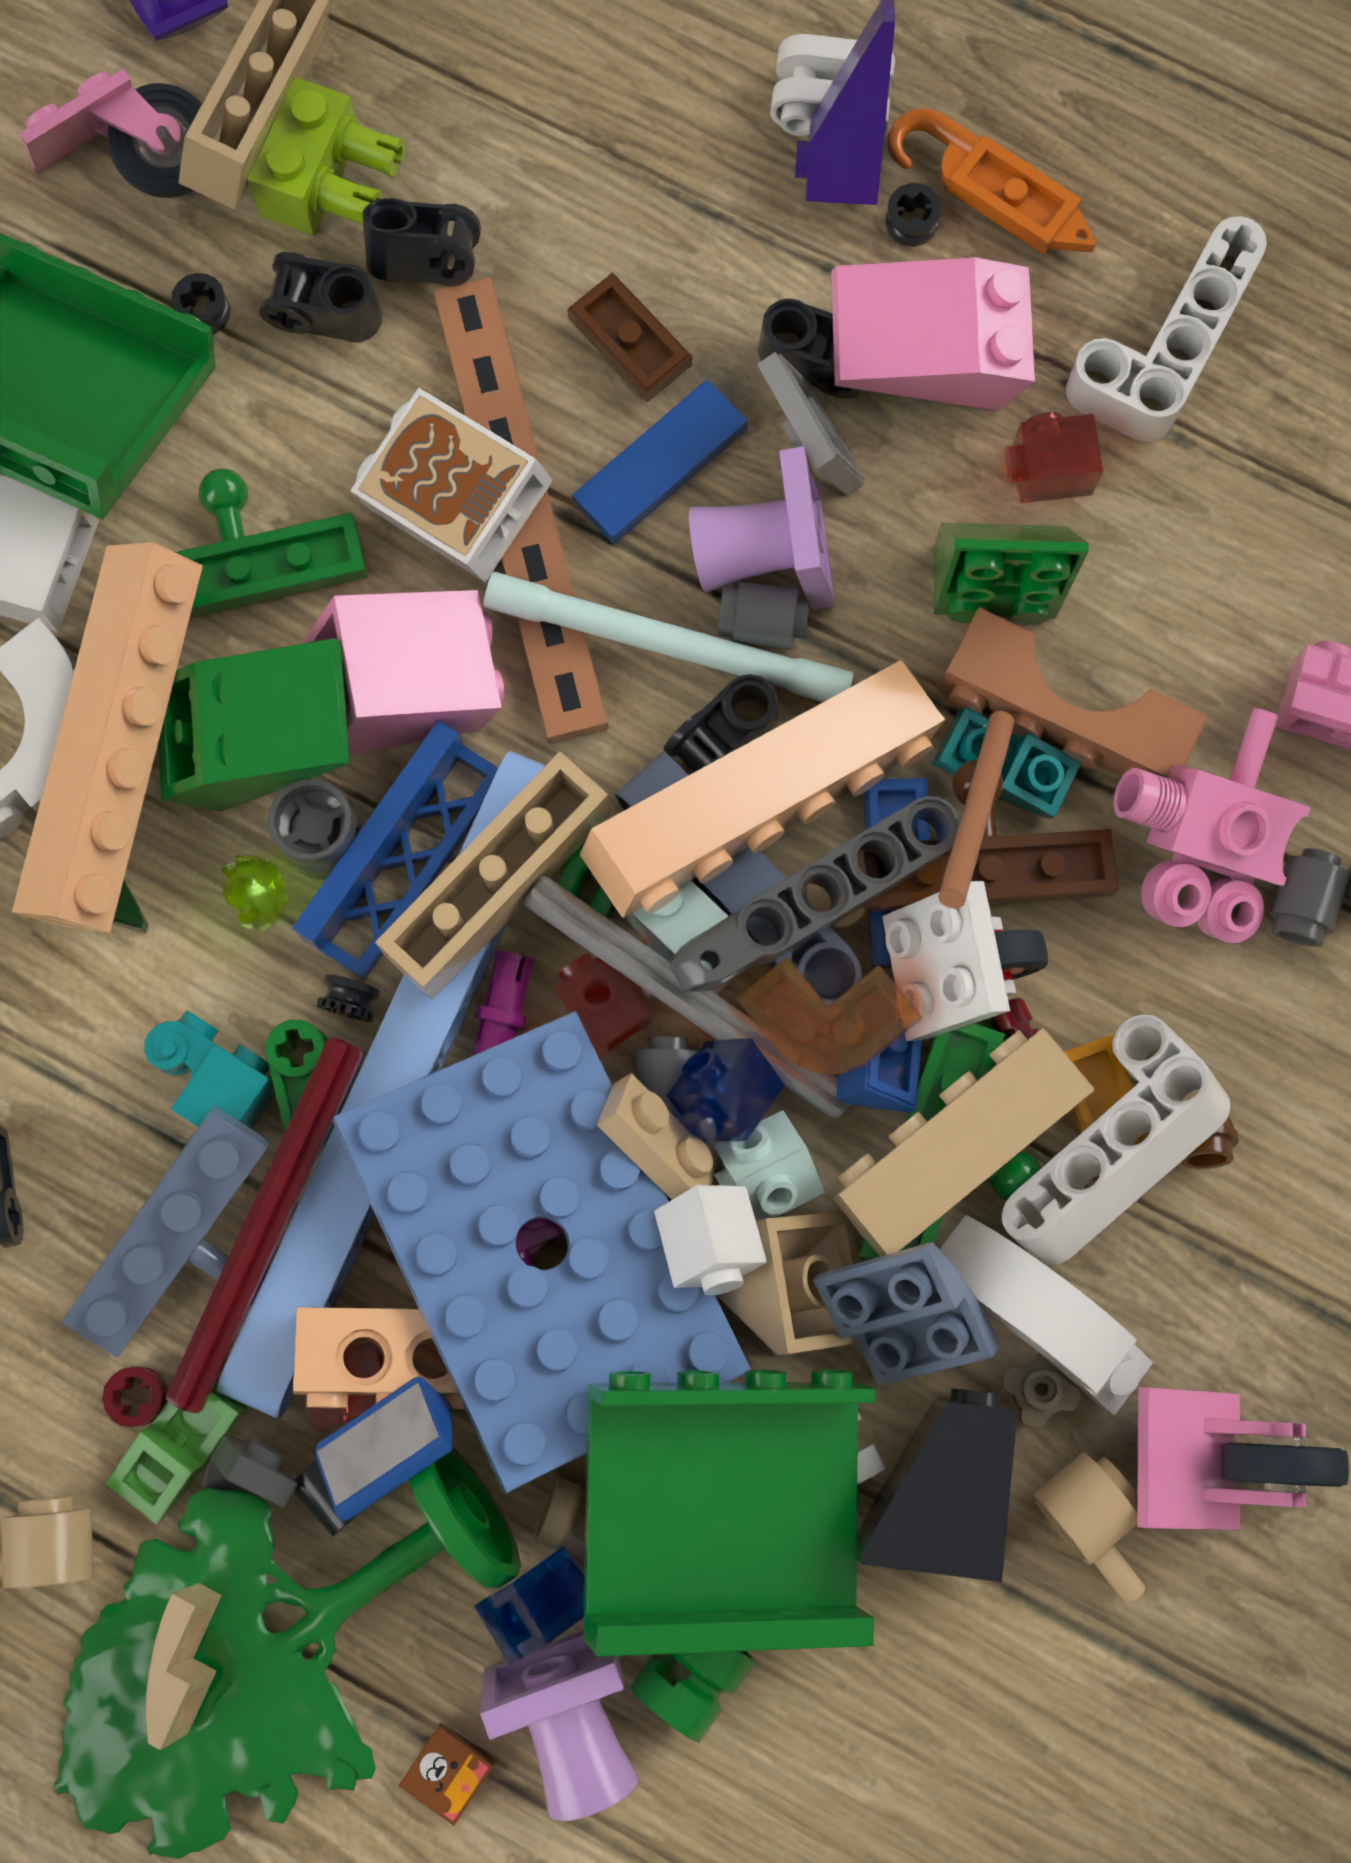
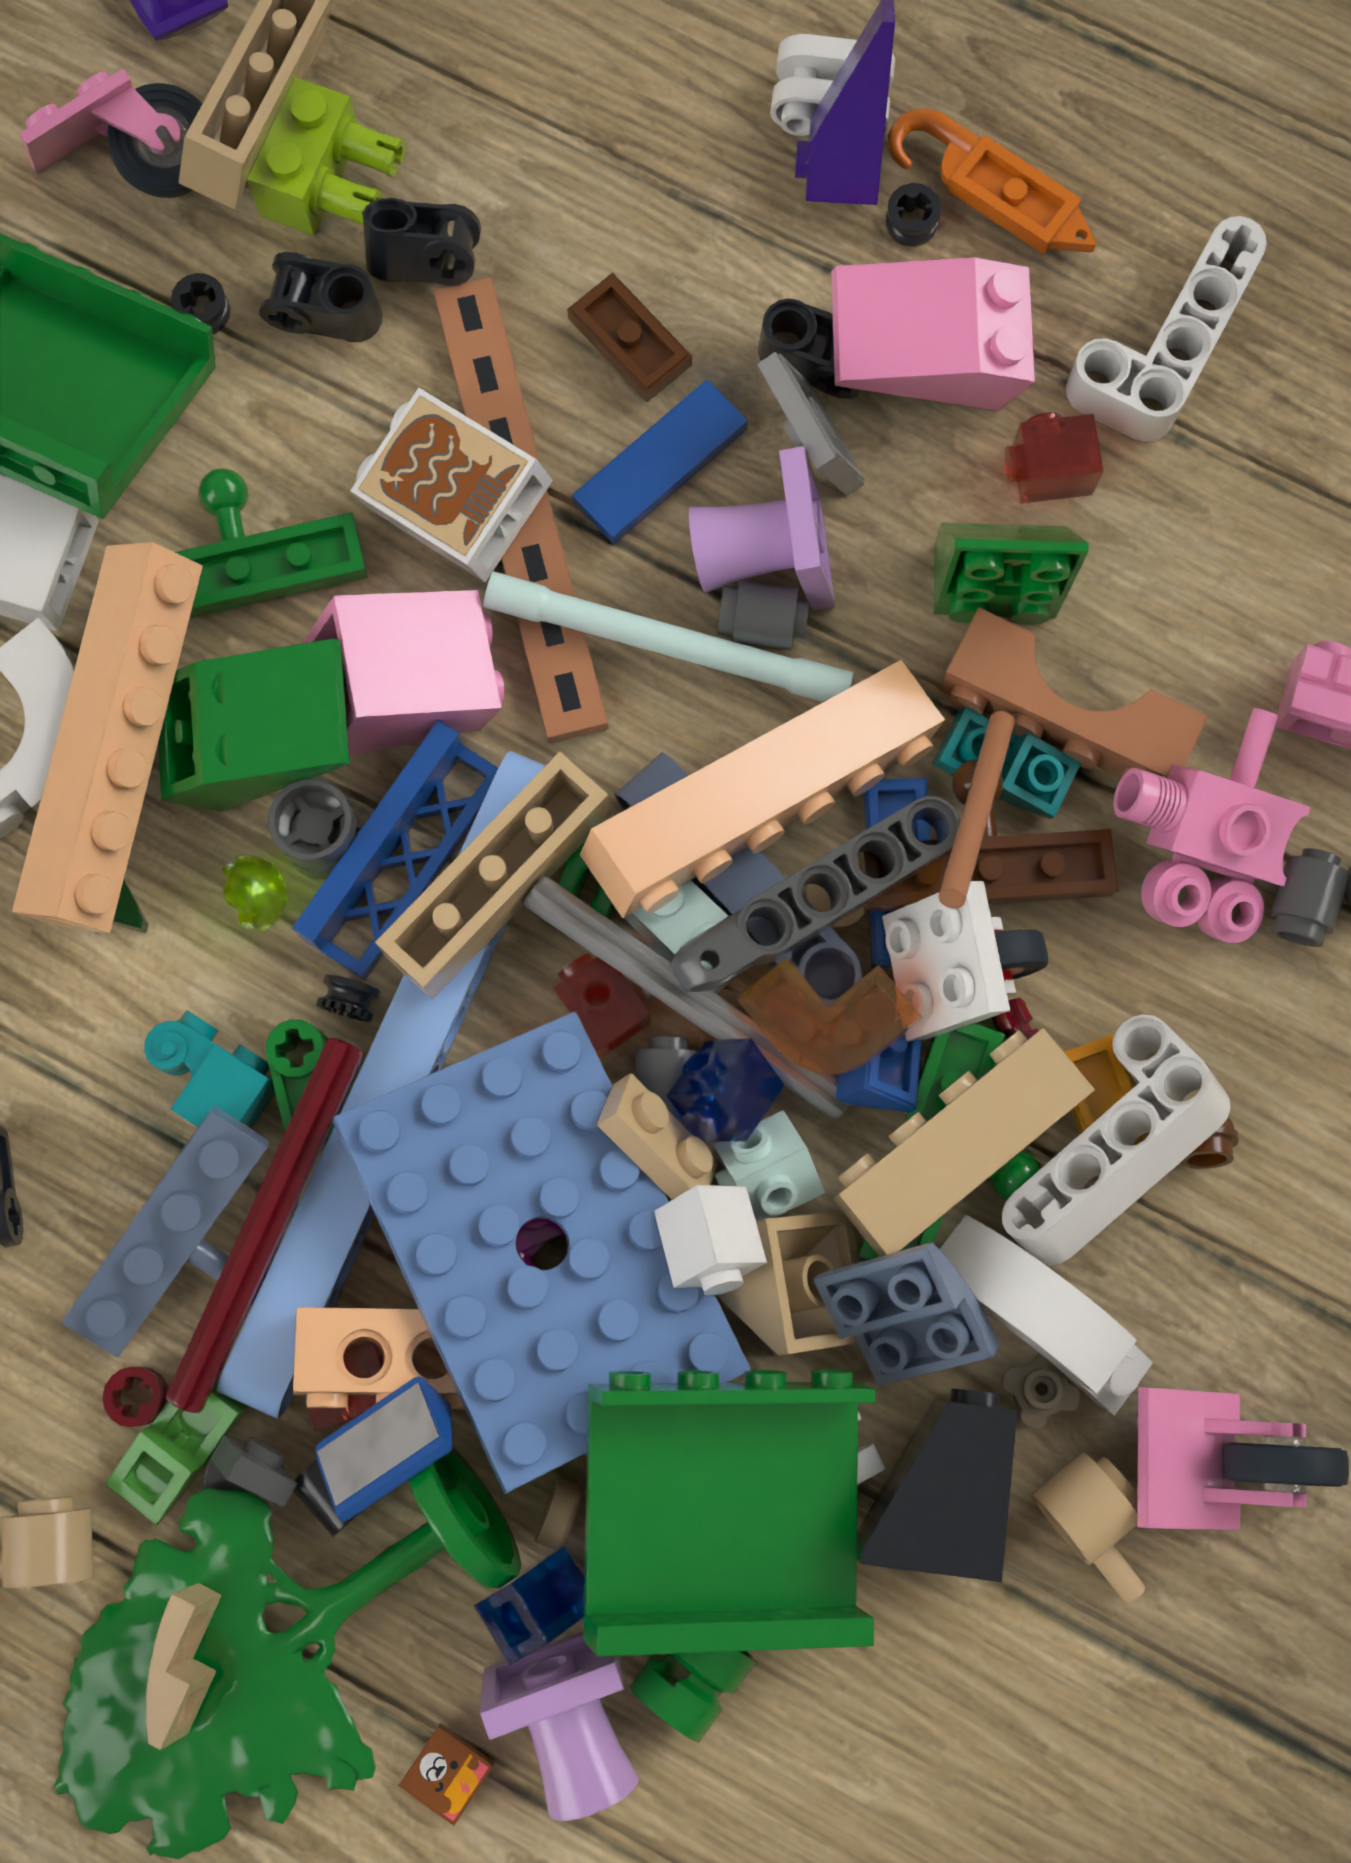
(504, 1001): magenta pin -> none
(717, 729): black piece -> none

